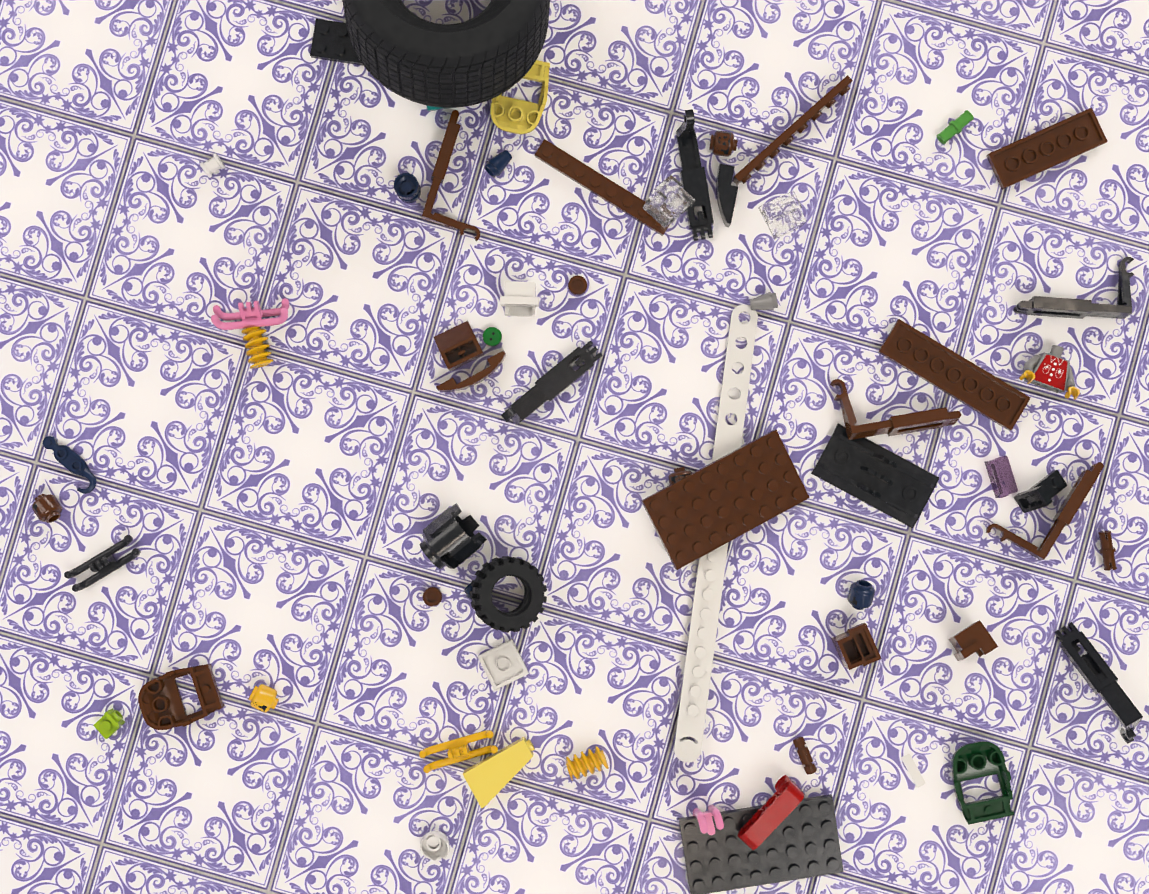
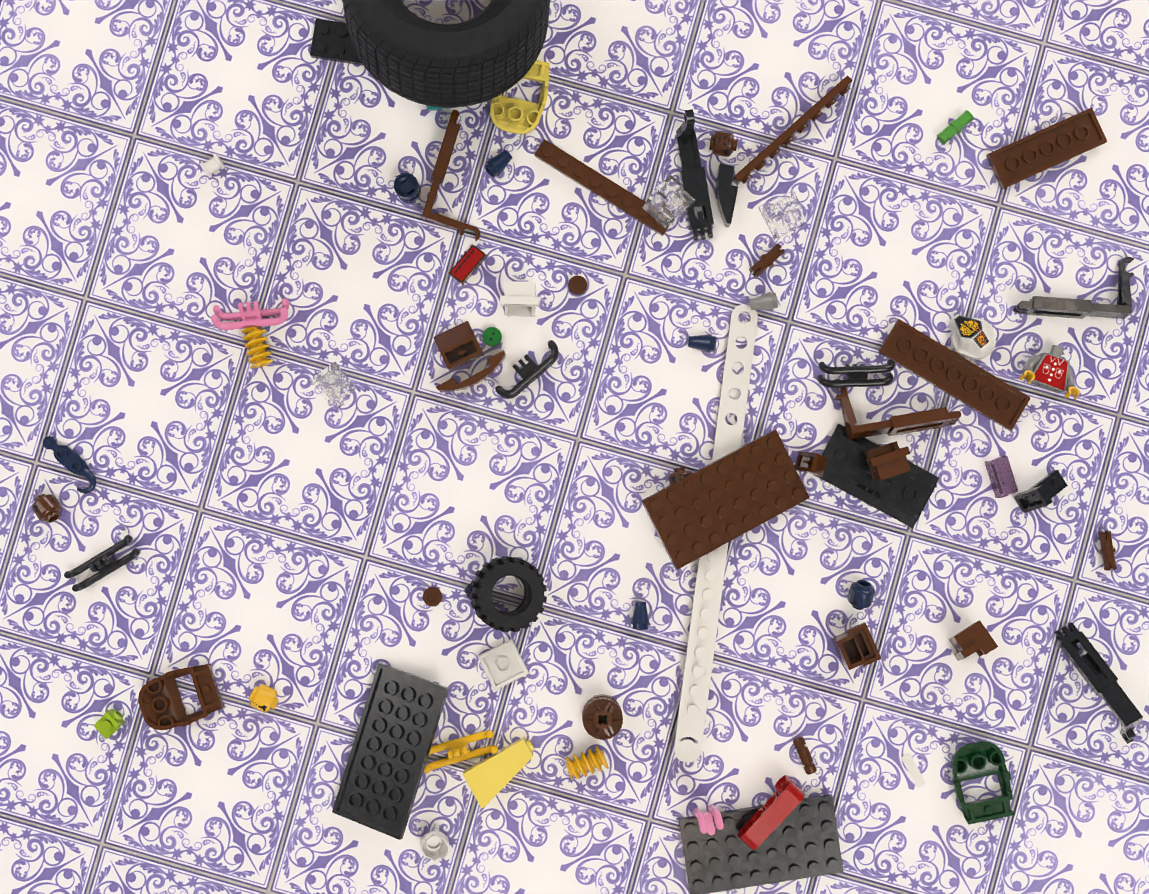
(333, 385): none -> clear plate
(390, 751): none -> black plate
(451, 539): black piece -> none
(467, 264): none -> slope
(529, 372): none -> black piece
(552, 383): black hinge -> none
(602, 705): none -> reddish brown wheel
(640, 617): none -> dark blue cone
(703, 342): none -> dark blue cone
(766, 260): none -> reddish brown pin
(811, 463): none -> reddish brown slope
(856, 375): none -> black piece
(887, 461): none -> reddish brown plate
(972, 337): none -> white helmet
(1062, 518): reddish brown hinge -> none

